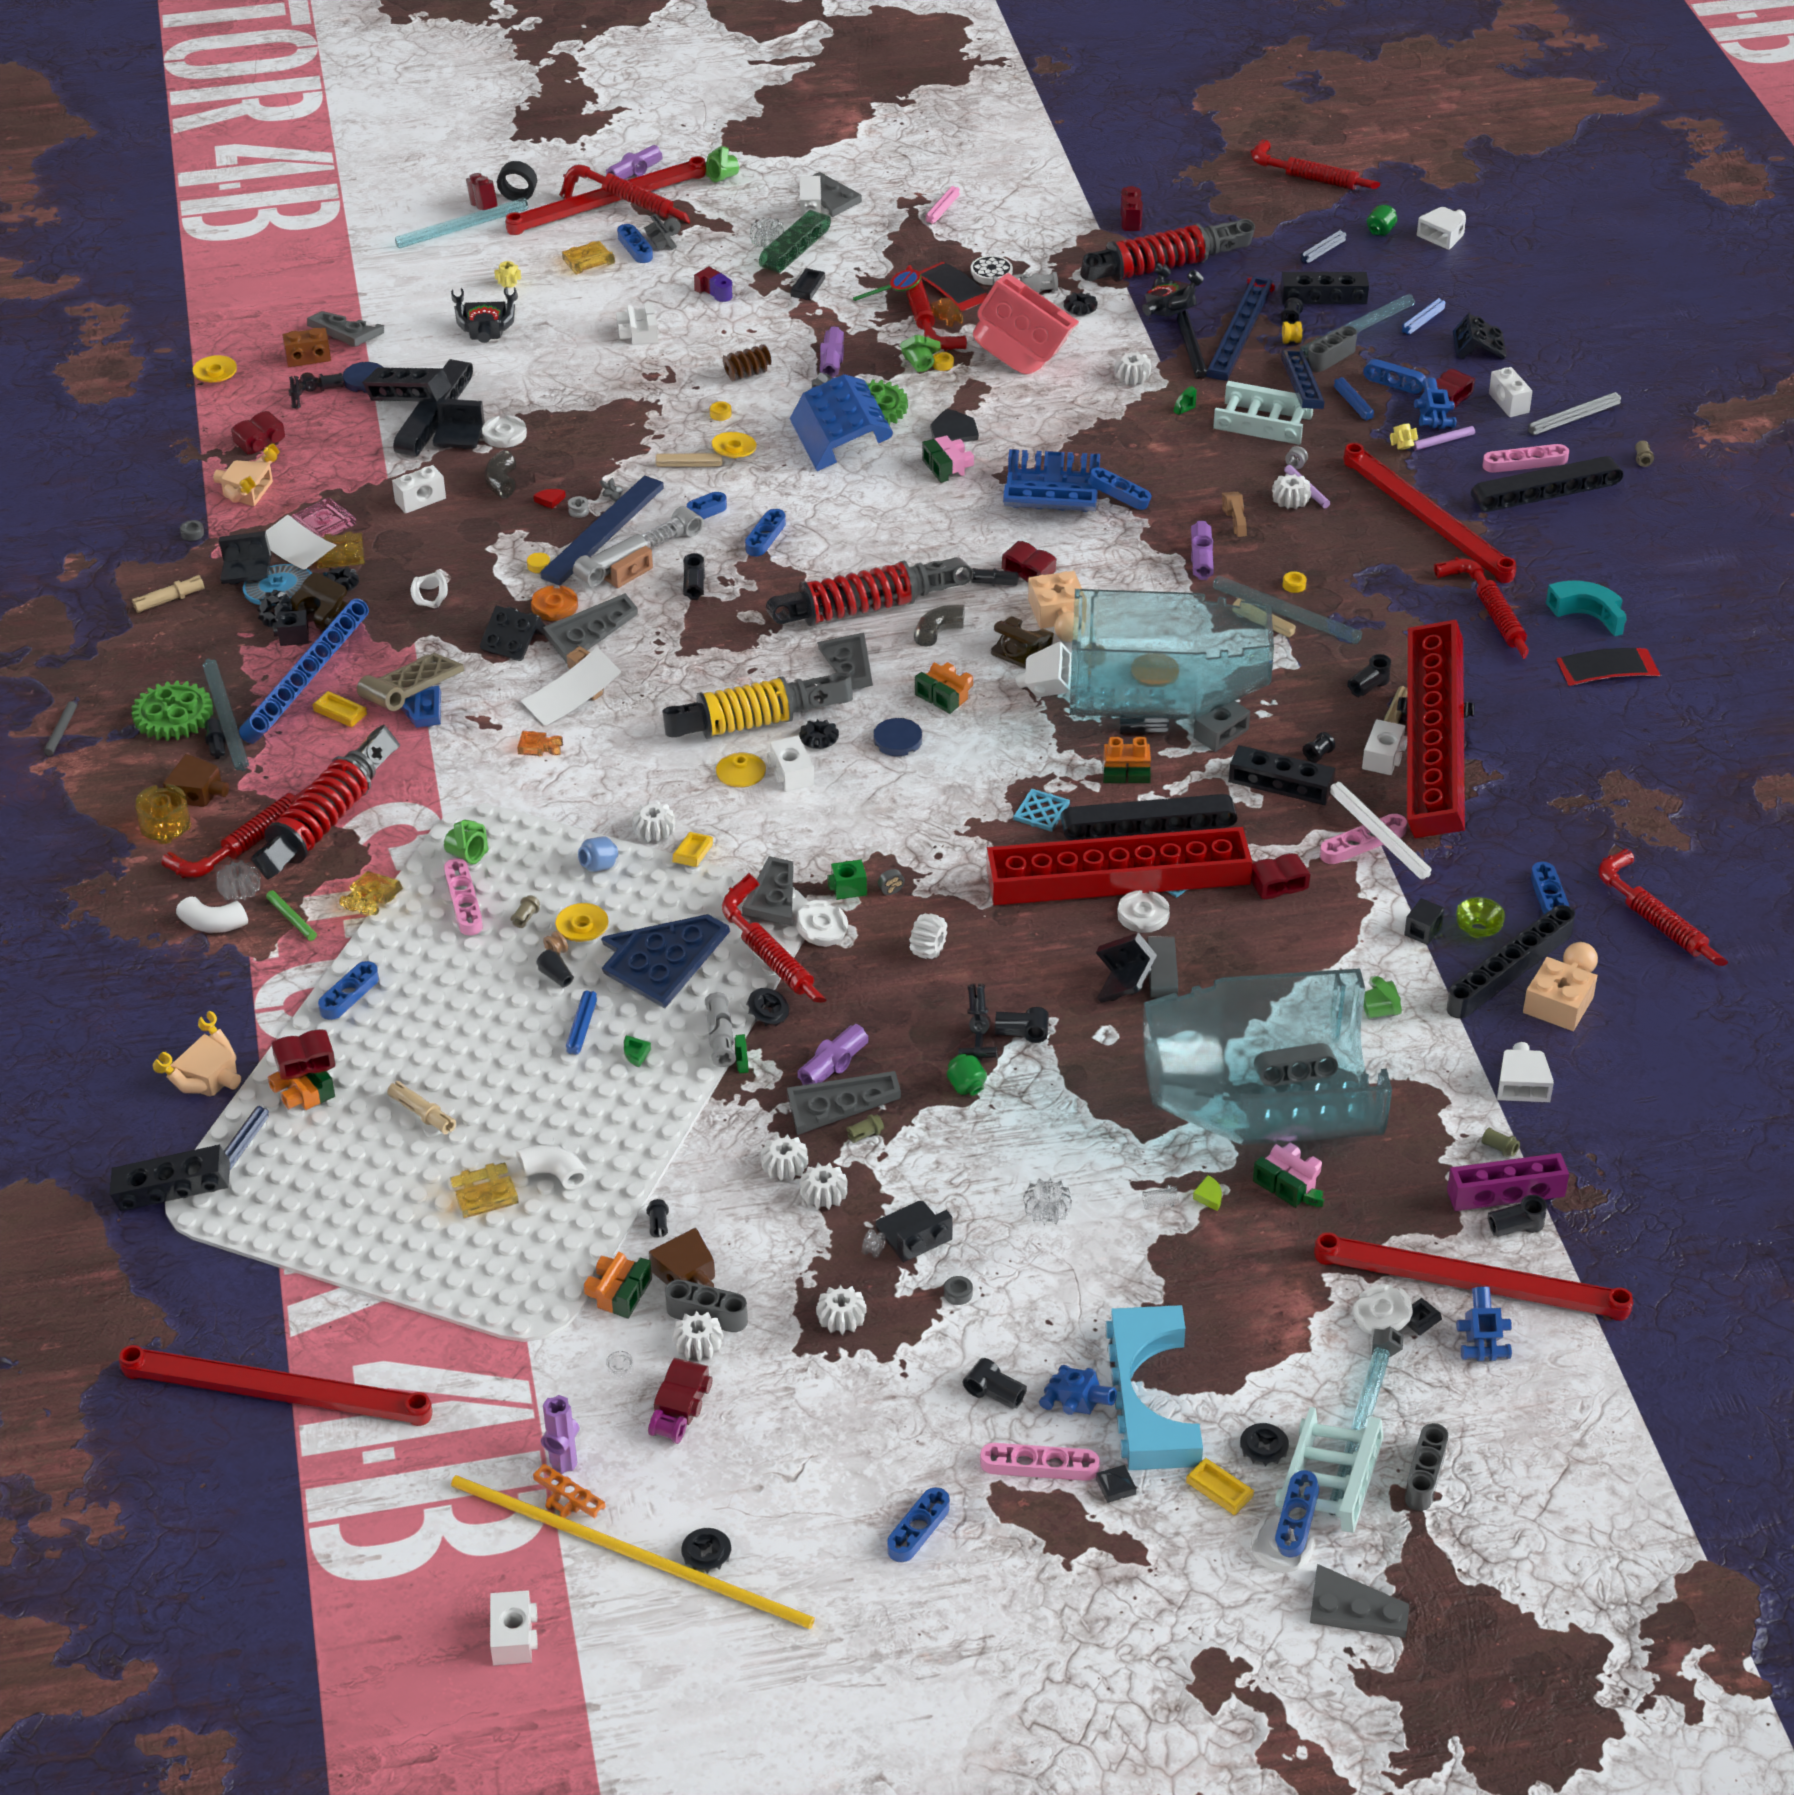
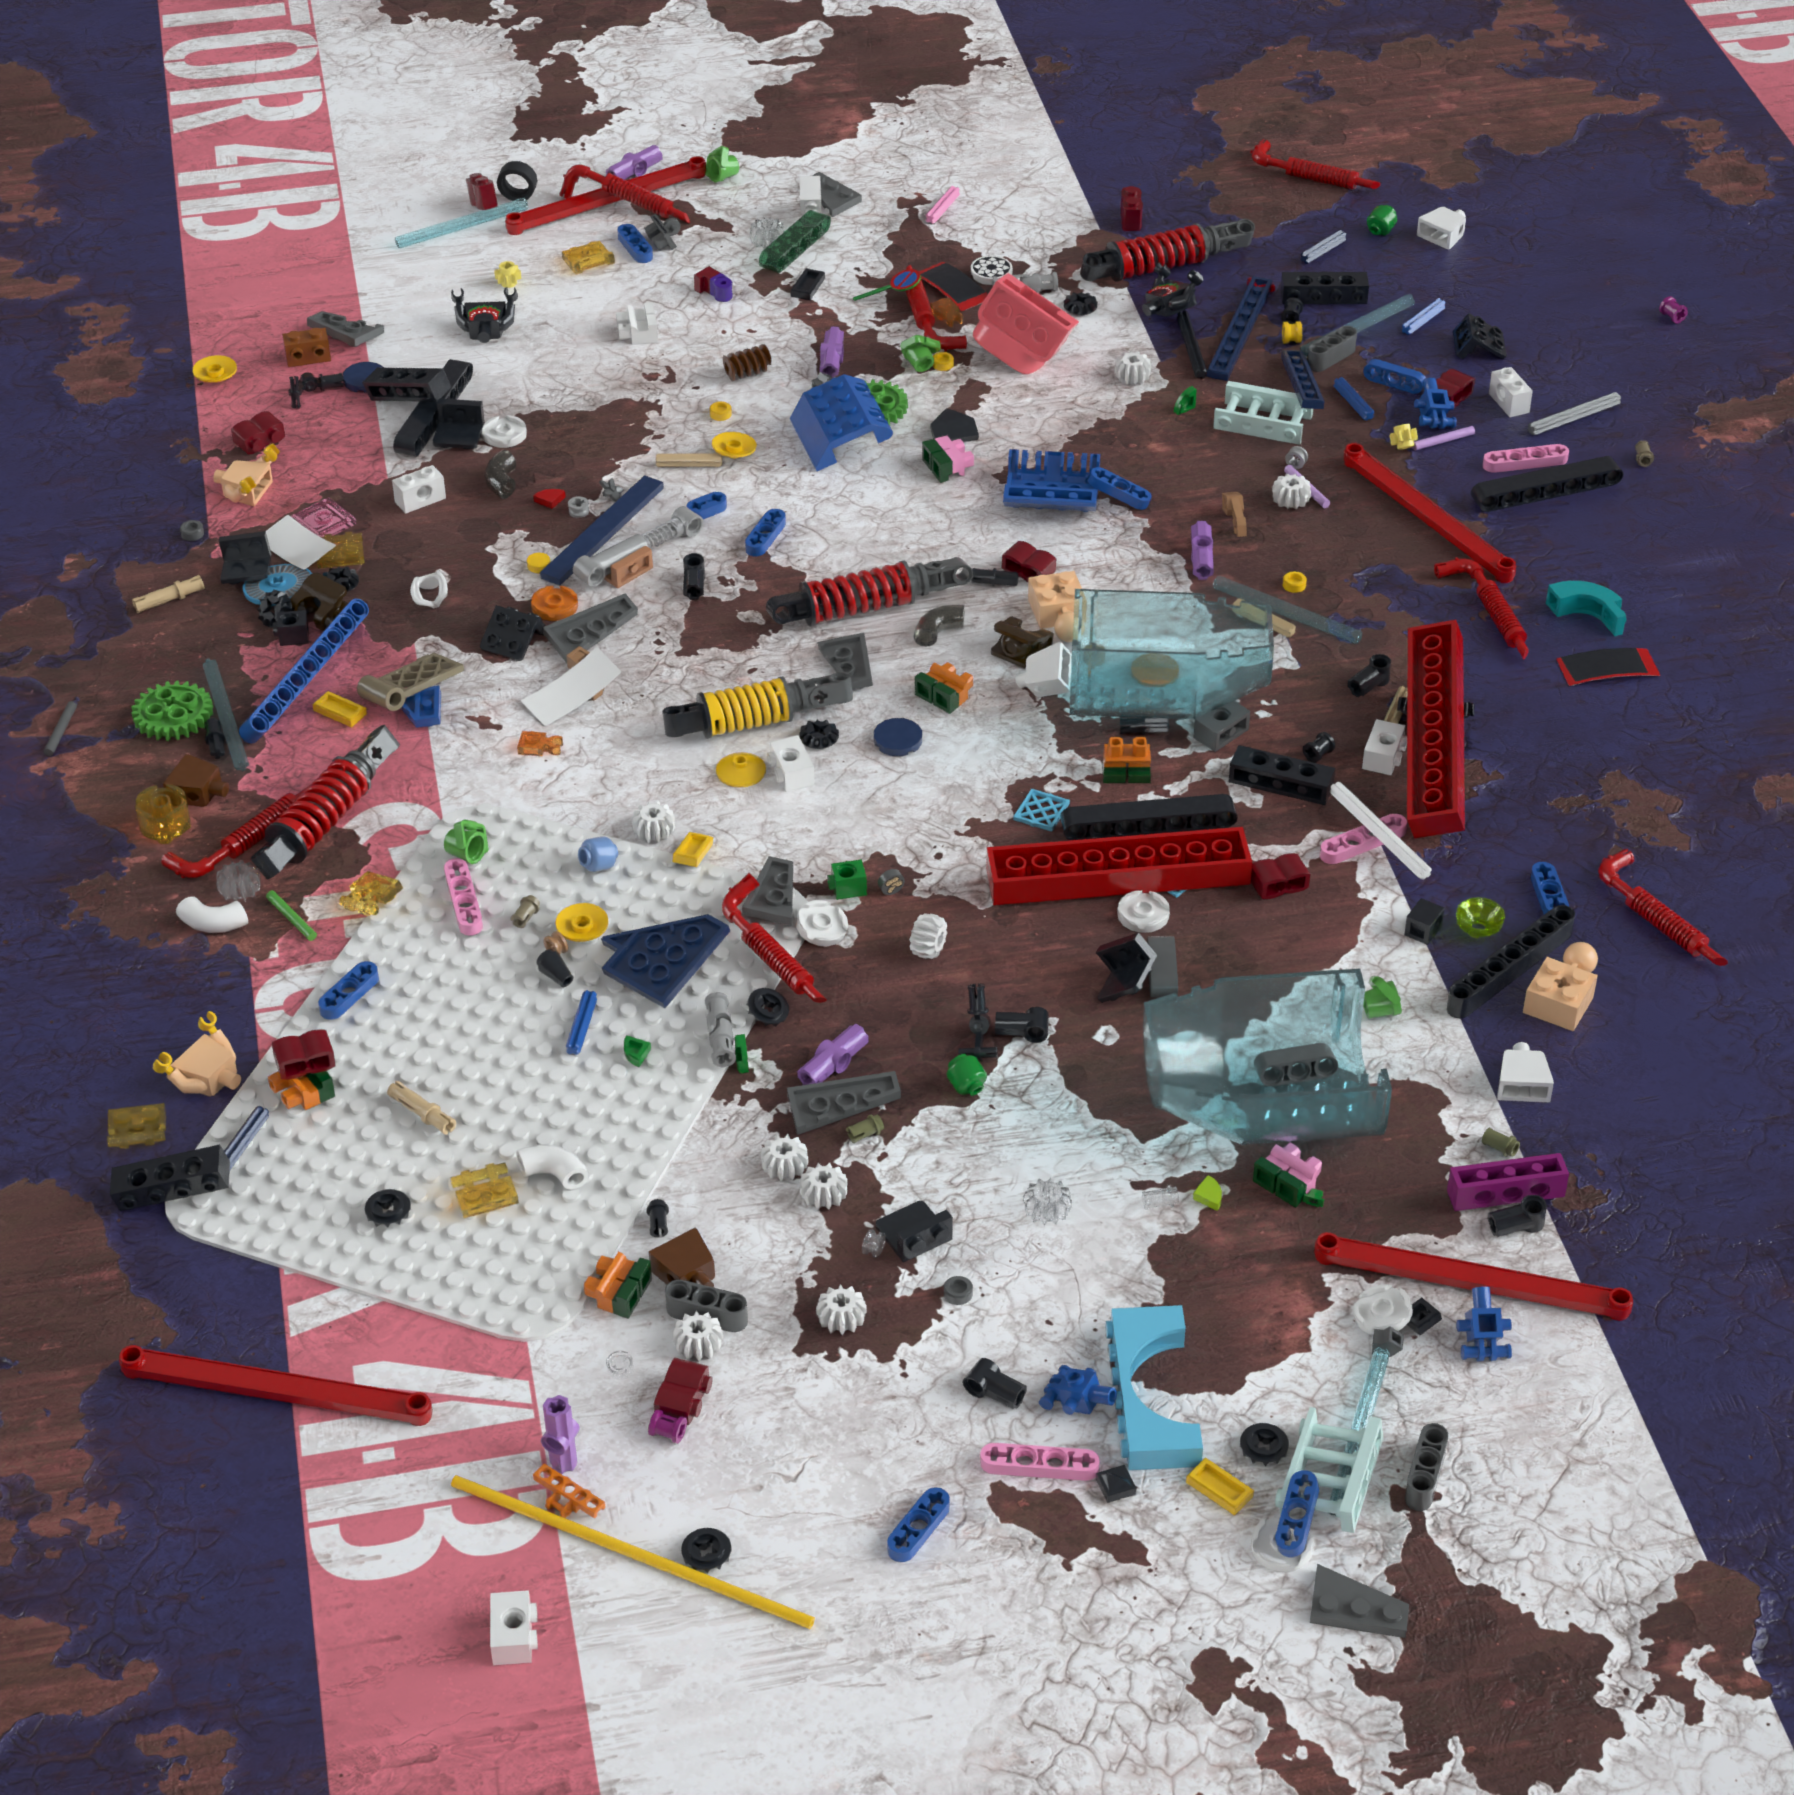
(136, 1125): none -> clear yellow plate
(384, 1200): none -> black gear
(1673, 309): none -> magenta bush

